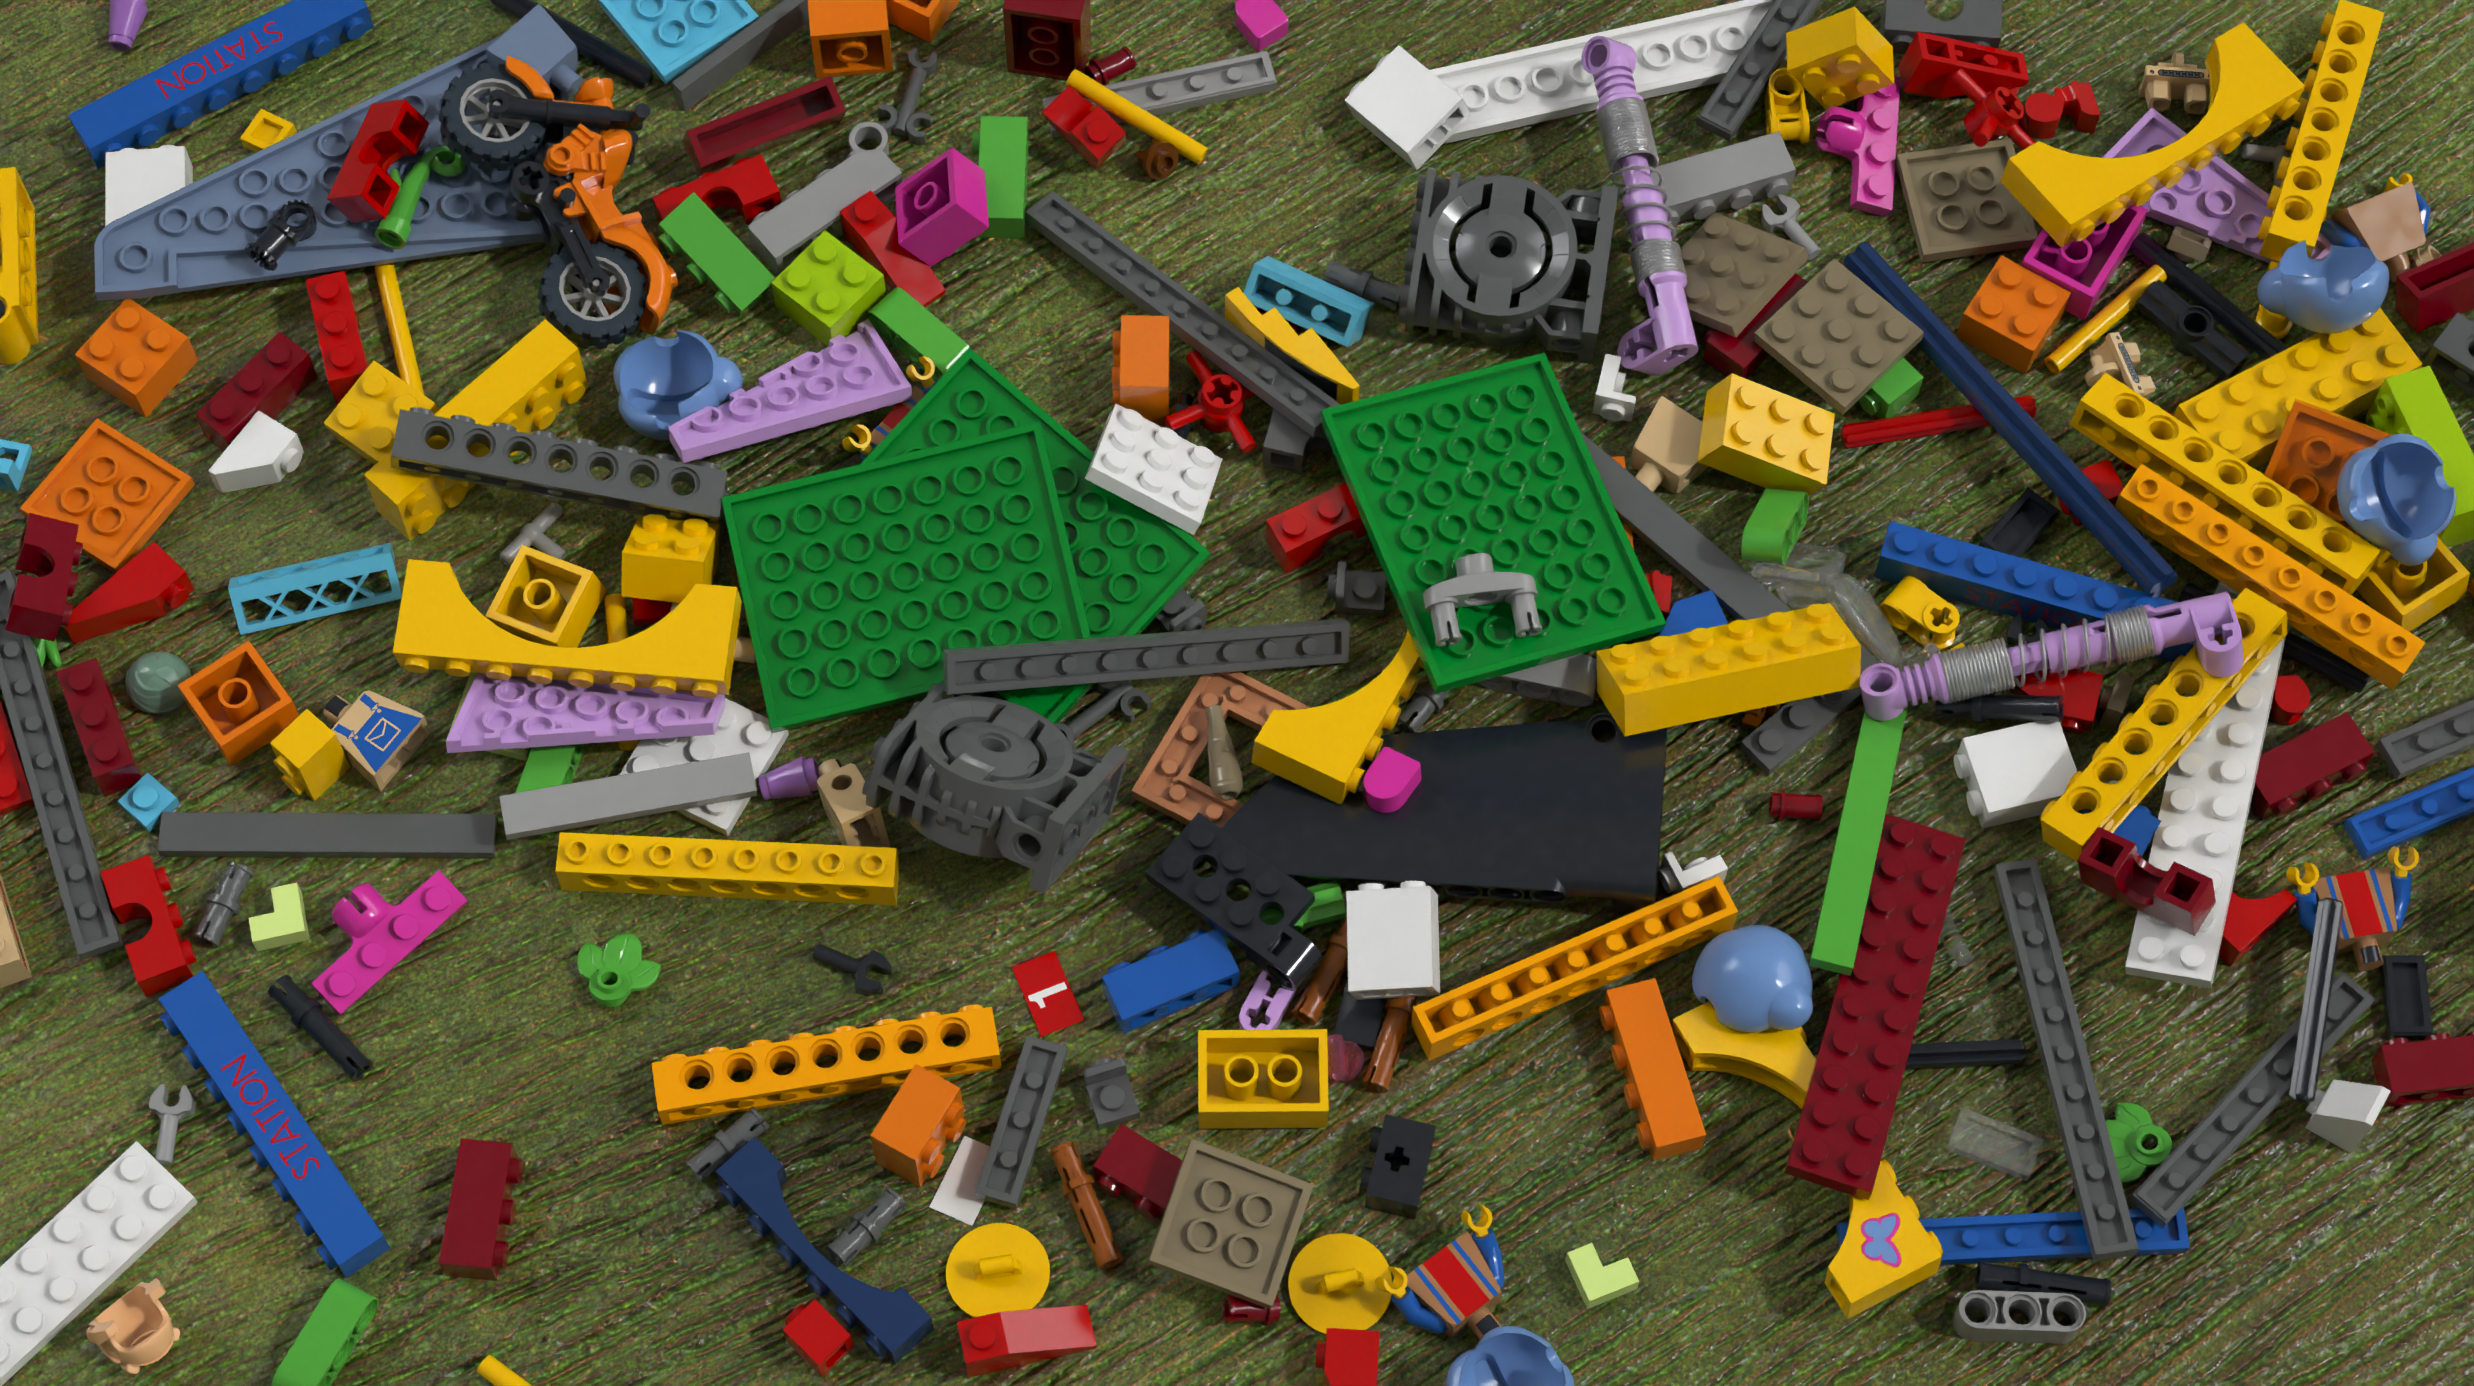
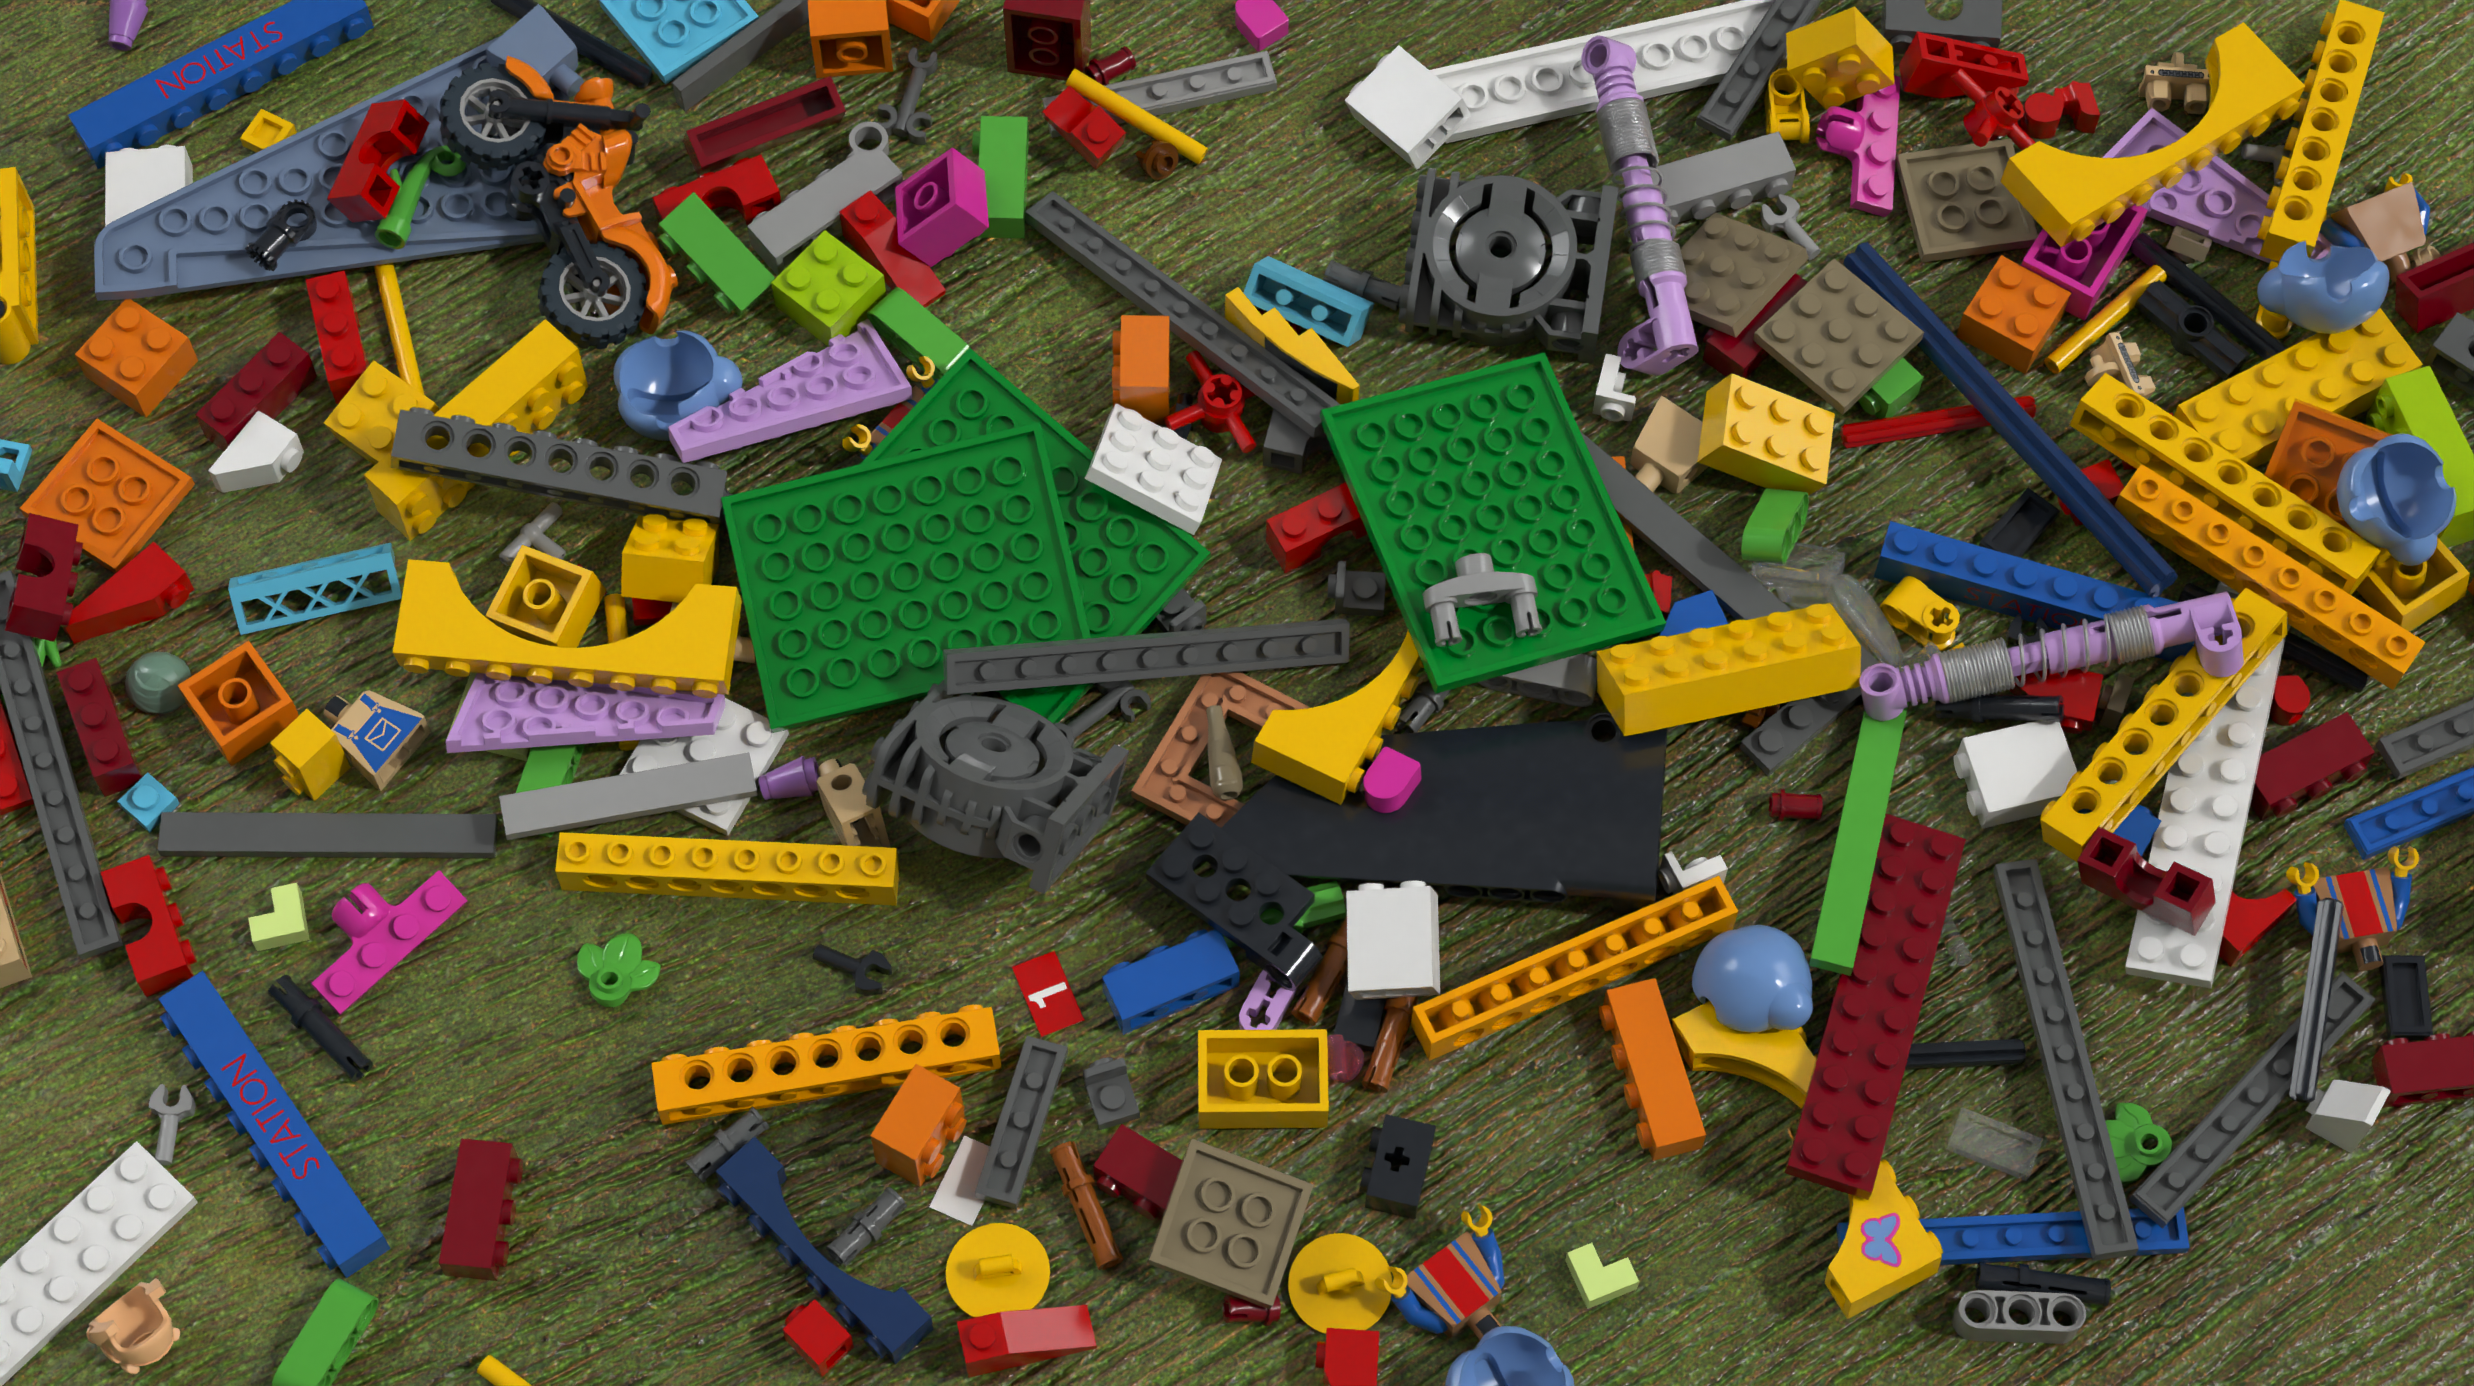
(223, 904): dark grey pin -> none

